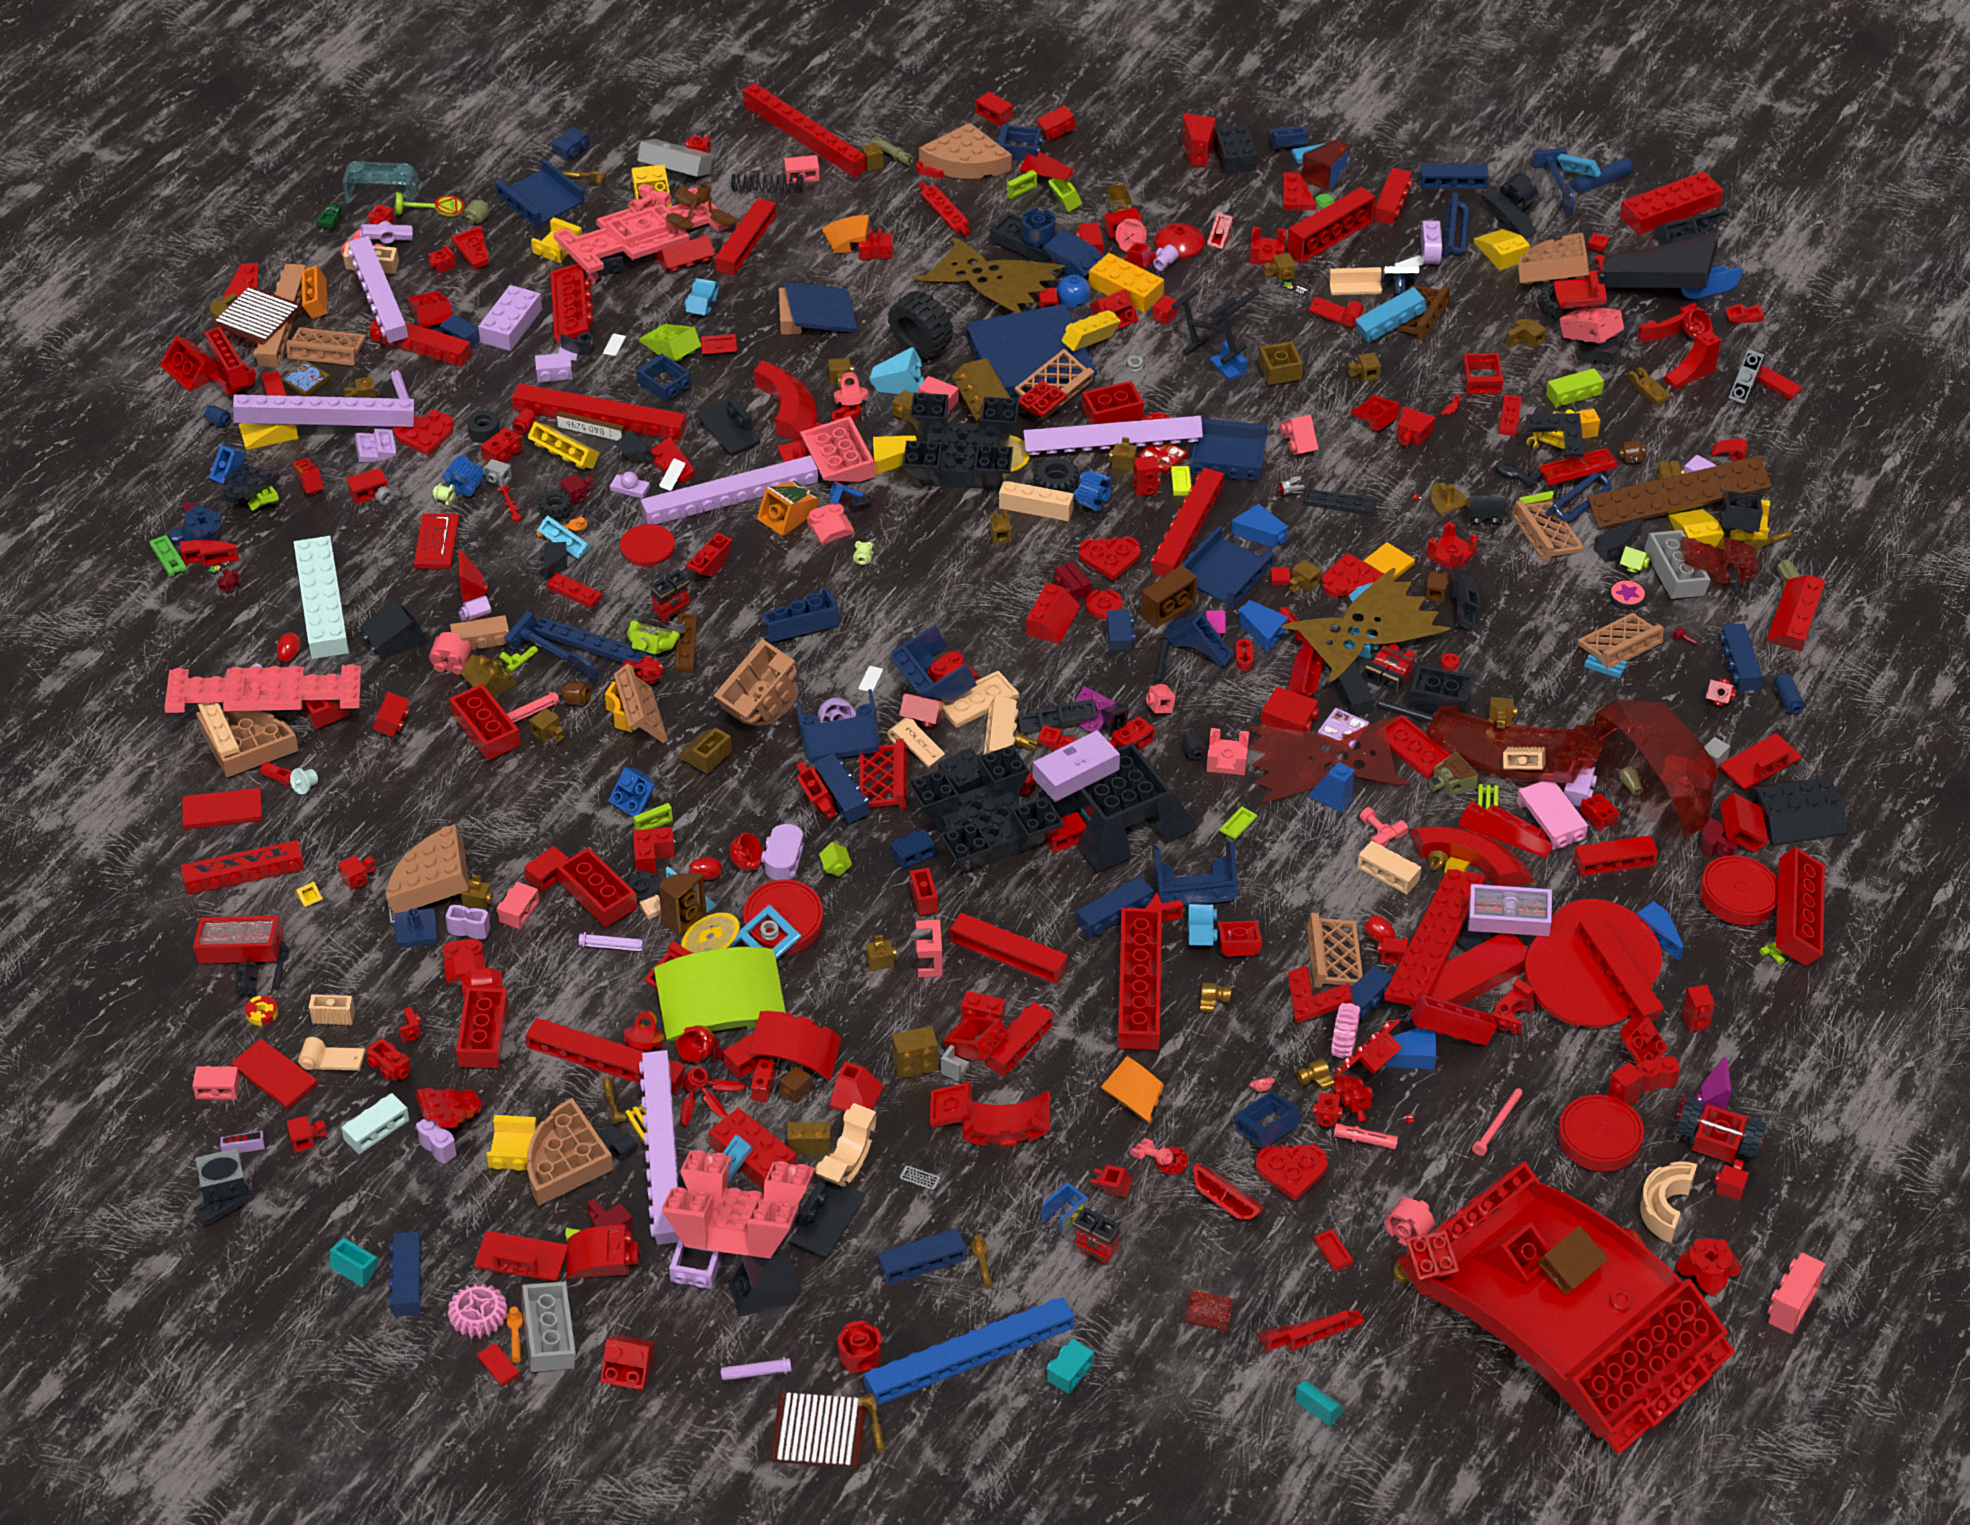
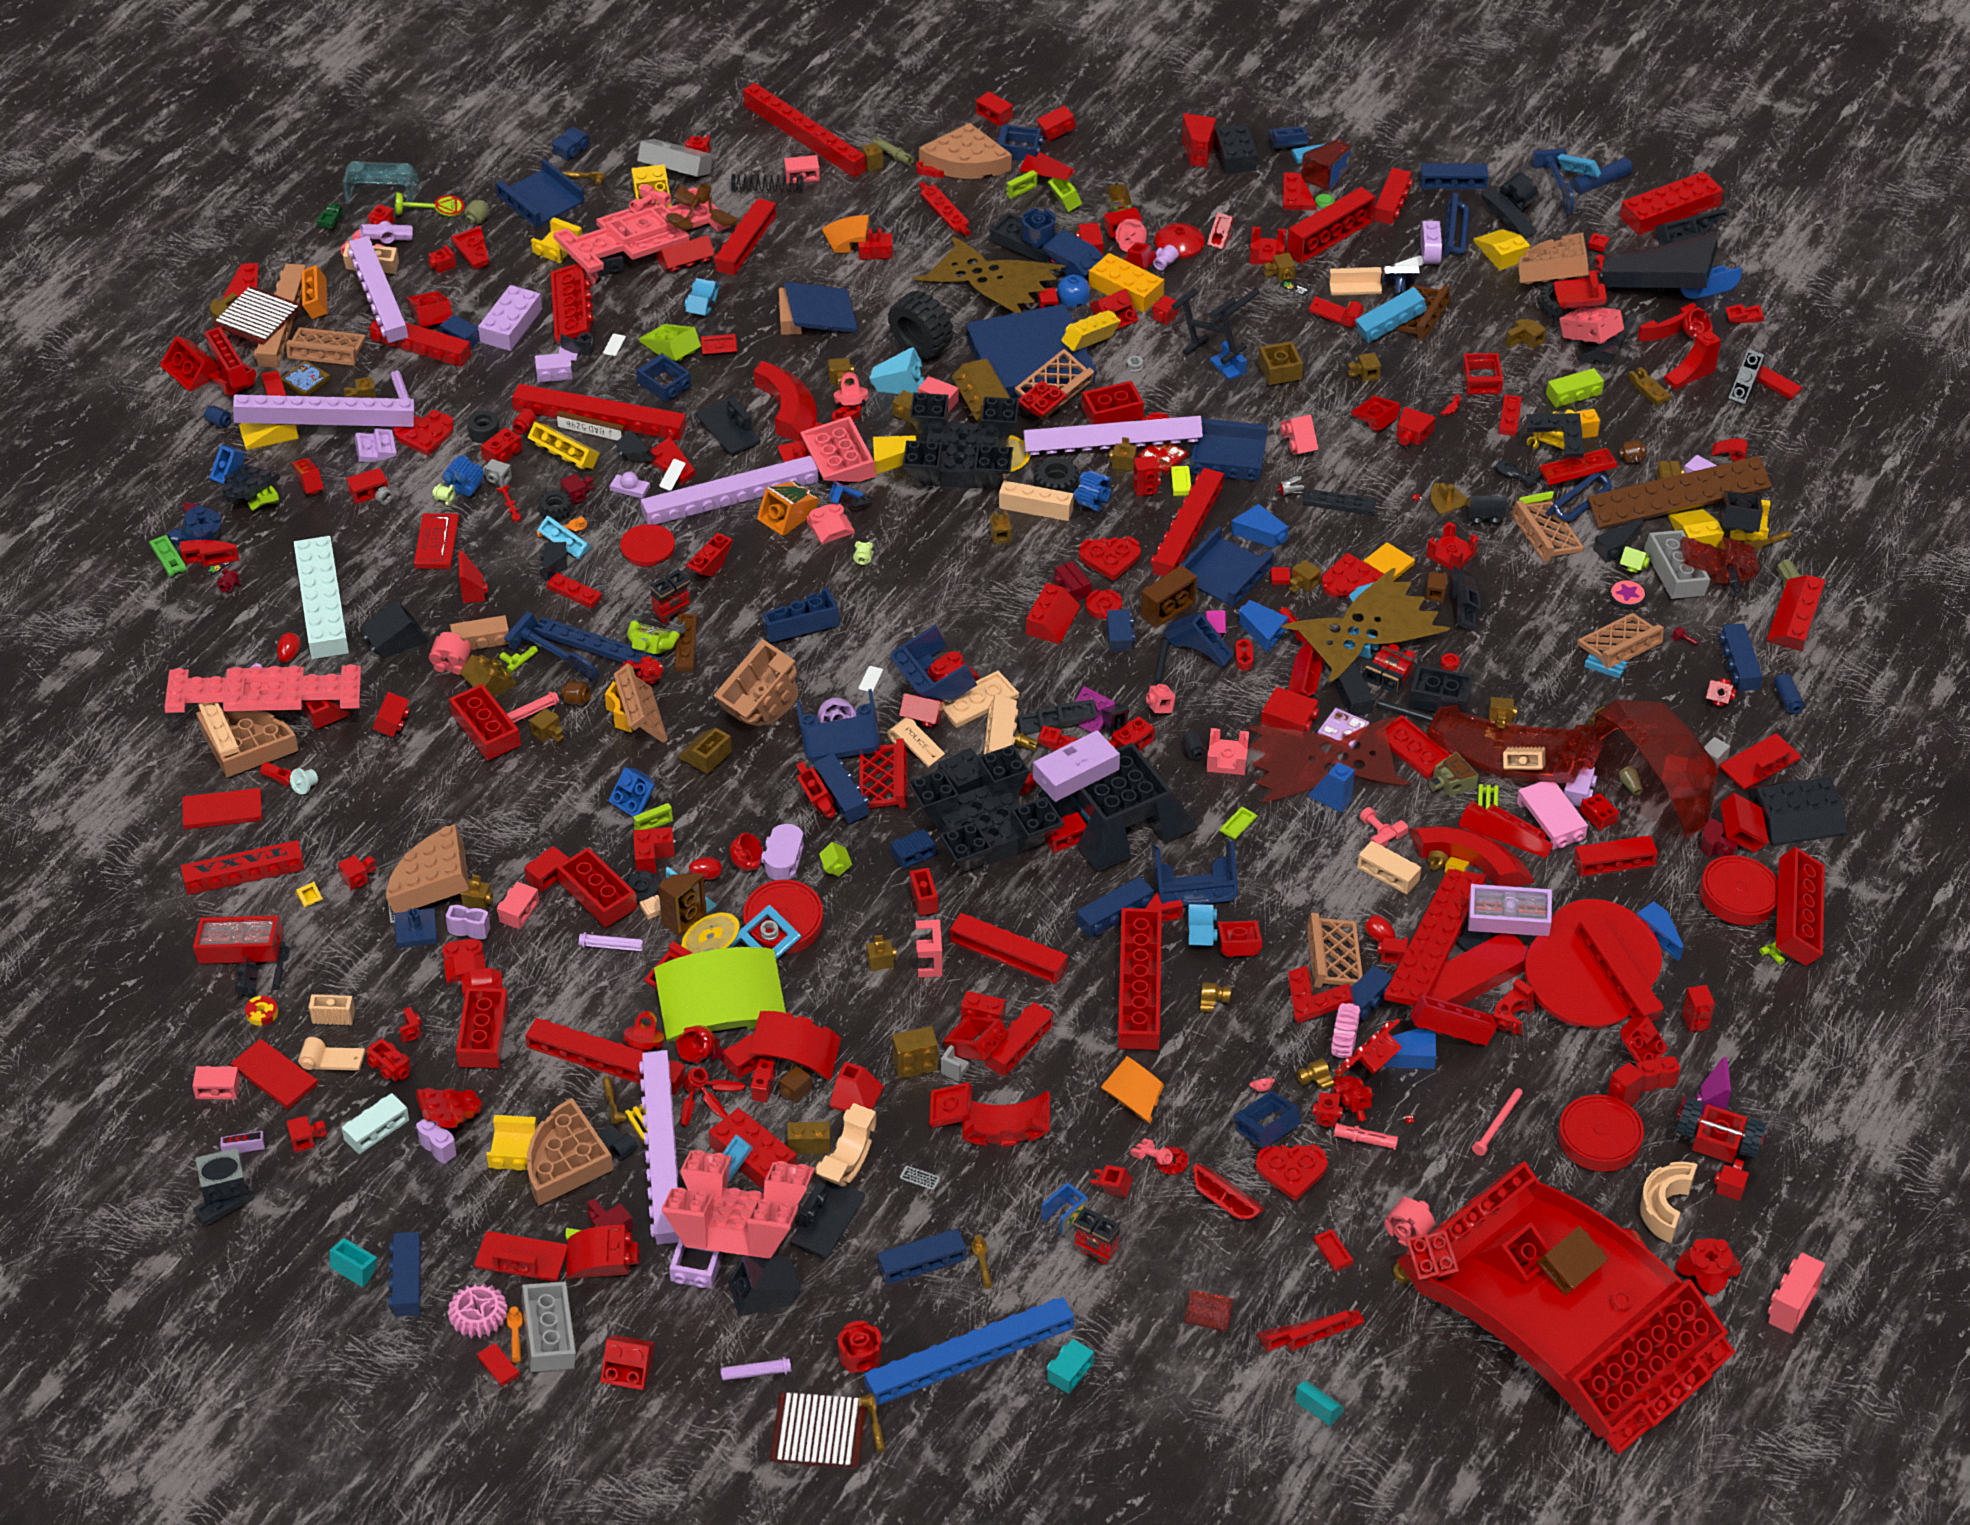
(475, 609): lavender brick -> none

